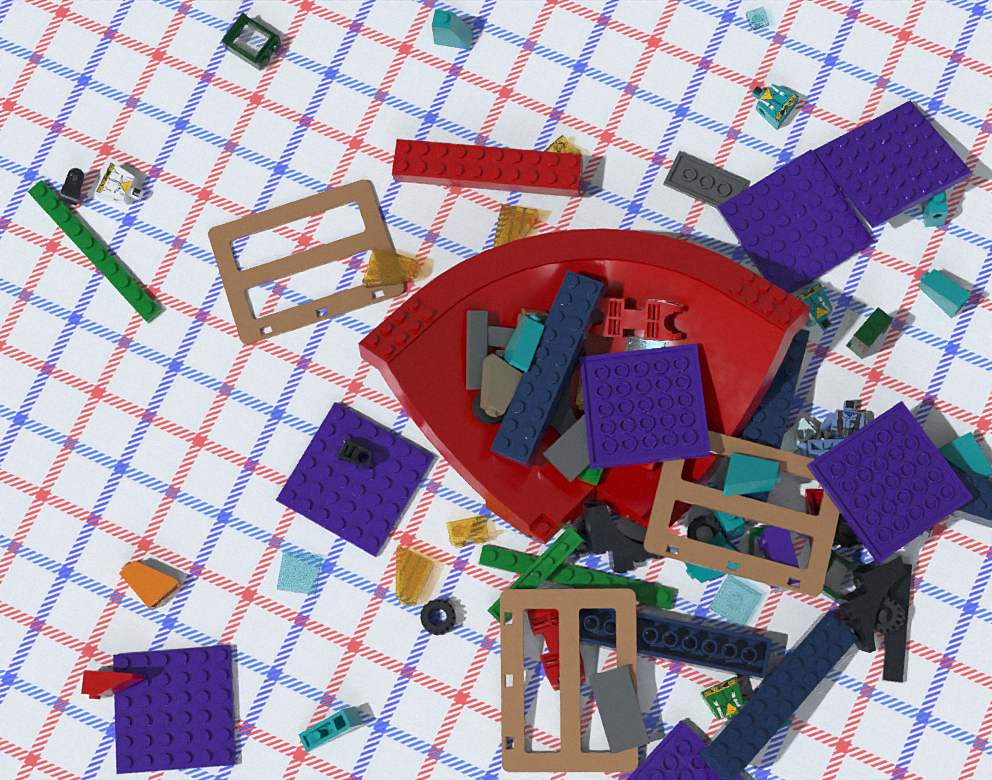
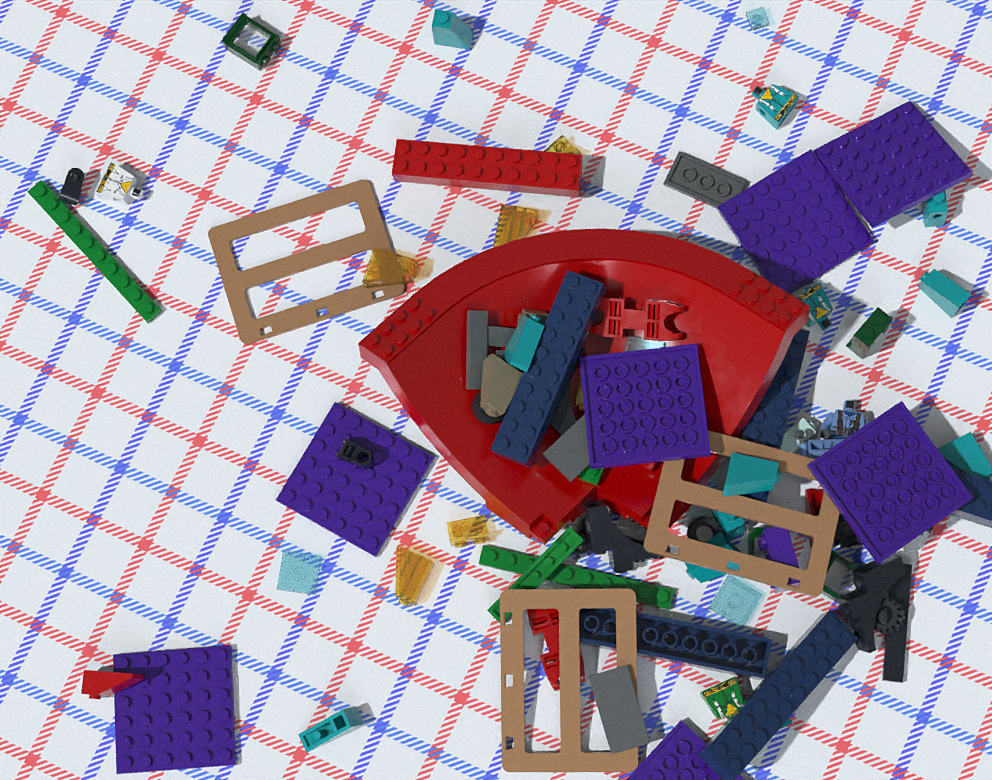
(149, 583): orange slope -> none
(438, 629): black tyre -> none

